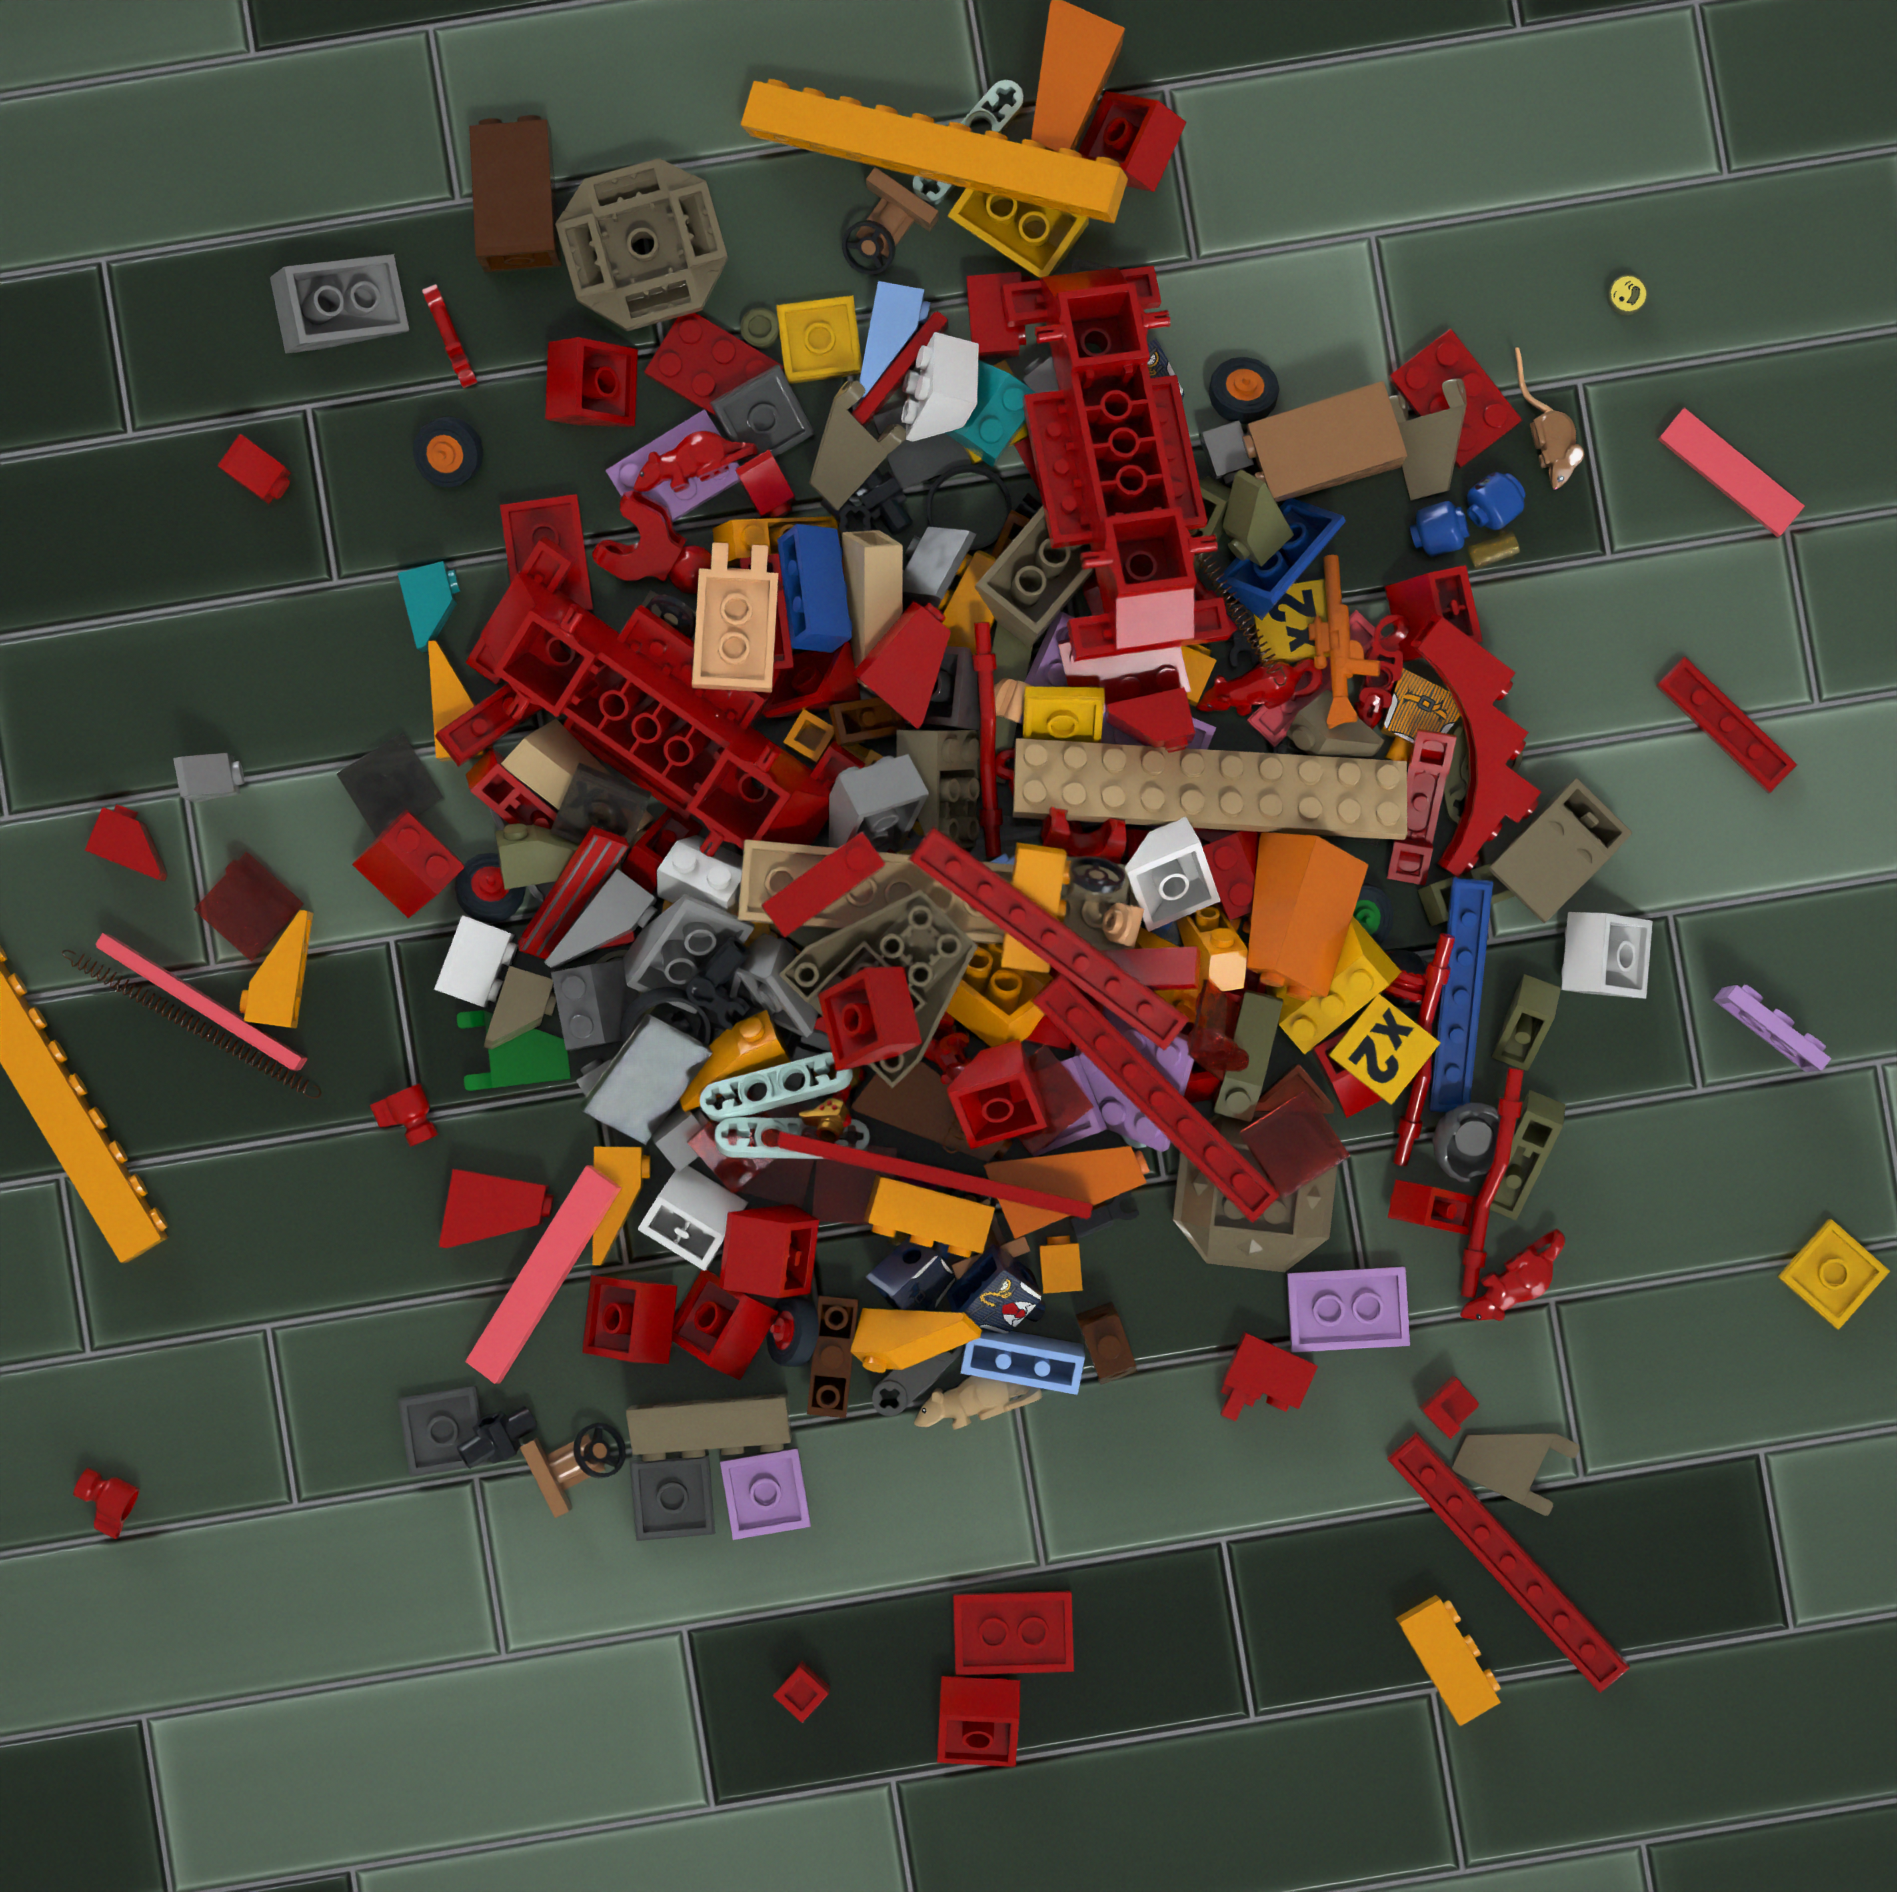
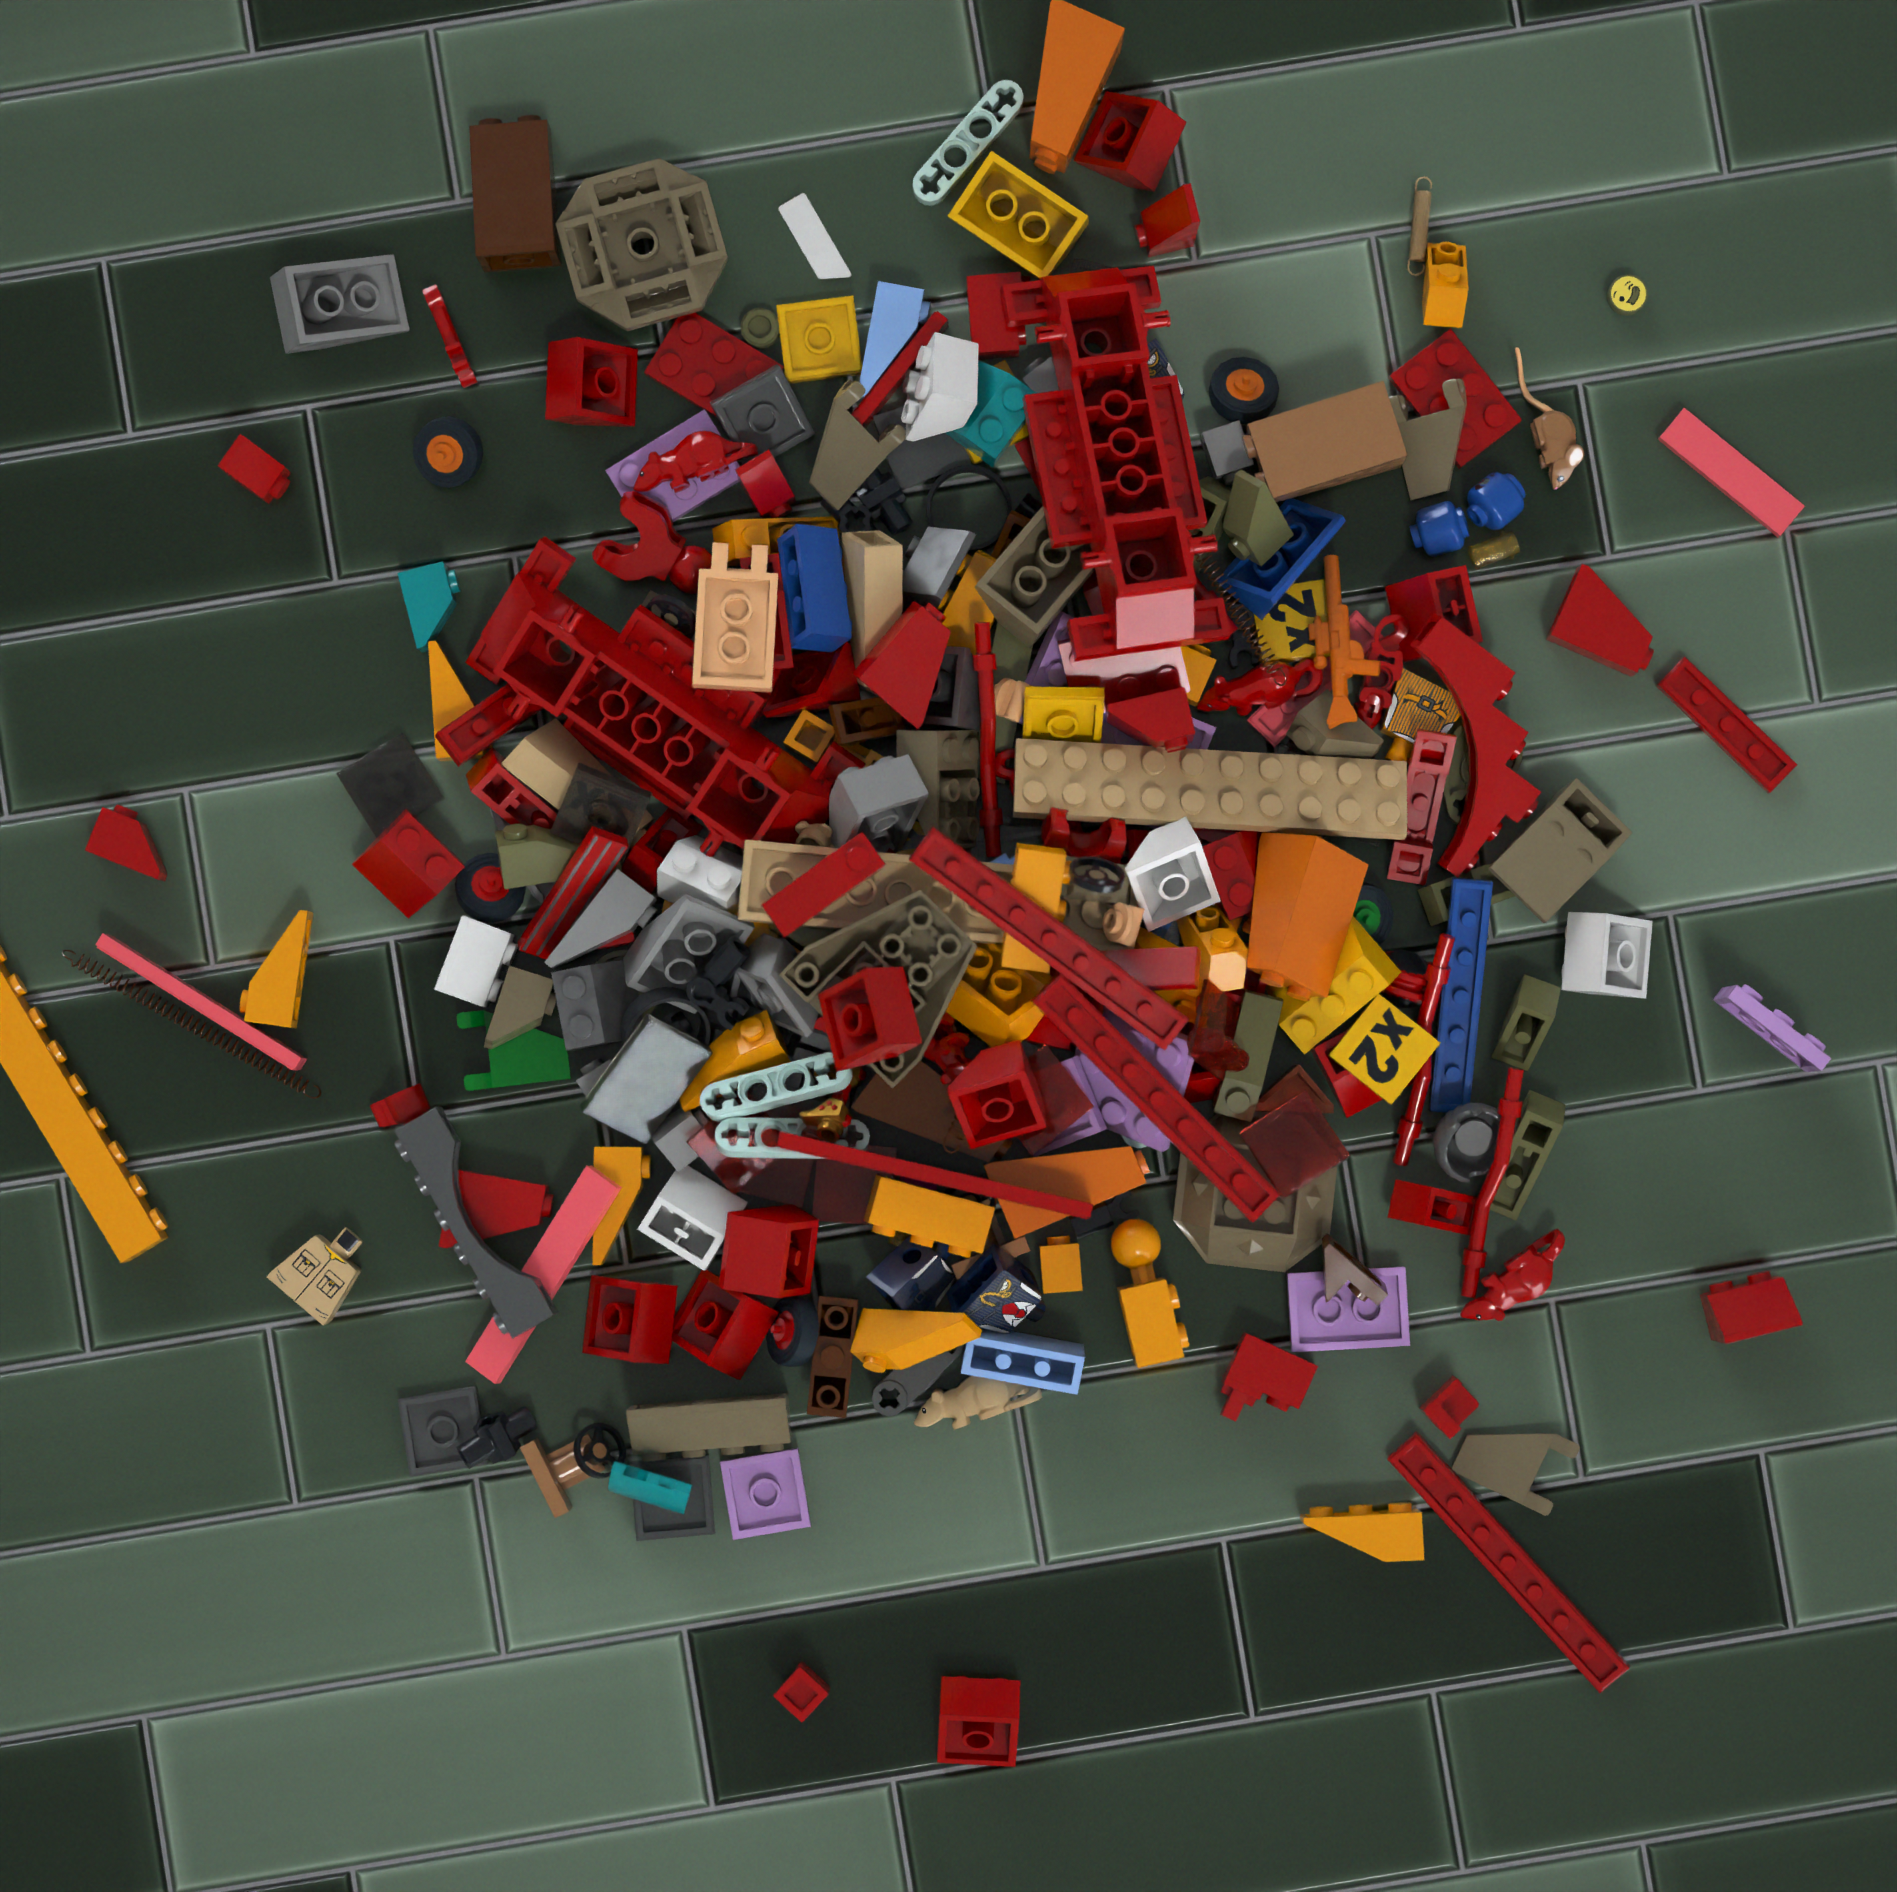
(112, 1499): red piece -> none
(208, 776): light grey slope -> none
(248, 906): clear red hinge -> none
(320, 1274): none -> tan torso
(434, 1151): none -> dark grey arch
(560, 522): red plate -> none
(649, 1487): none -> teal slope
(813, 238): none -> white sticker
(813, 834): none -> tan plate
(887, 222): medium nougat piece -> none
(934, 150): light orange brick -> none
(1013, 1632): red plate -> none
(1106, 1343): reddish brown torso -> none
(1148, 1301): none -> light orange brick
(1169, 223): none -> red slope
(1341, 1267): none -> slope
(1383, 1534): none -> light orange slope
(1420, 225): none -> tan piece
(1445, 285): none -> light orange slope
(1450, 1659): light orange brick -> none
(1600, 625): none -> red slope
(1749, 1308): none -> red slope
(1833, 1274): yellow tile -> none

